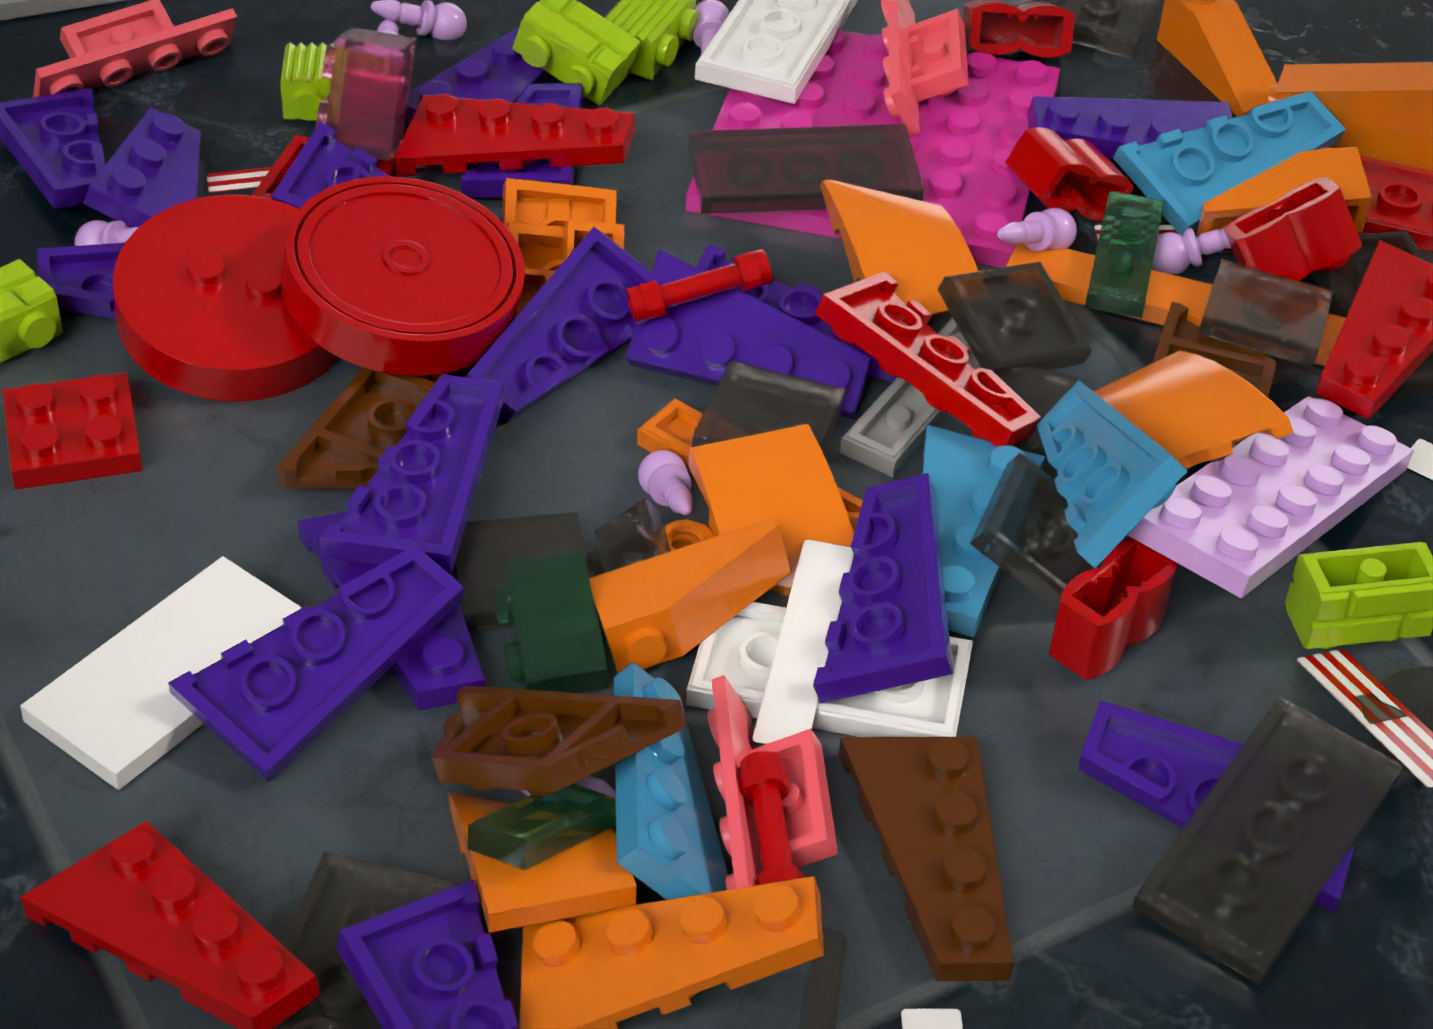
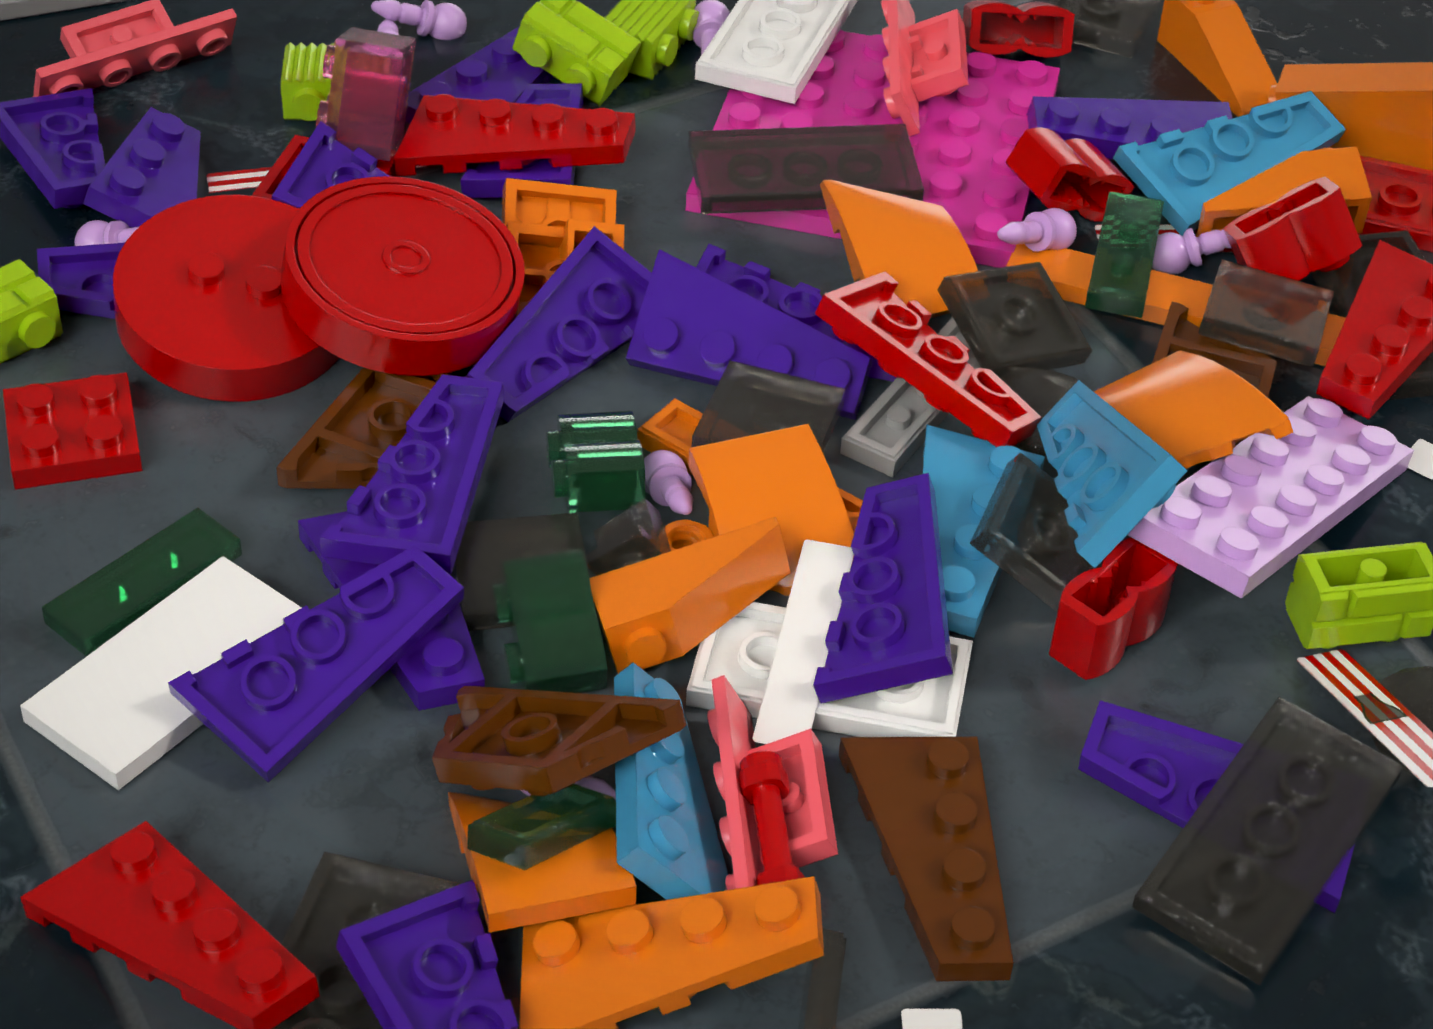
(138, 581): none -> clear green tile
(596, 461): none -> clear green brick
(747, 272): red bar -> none

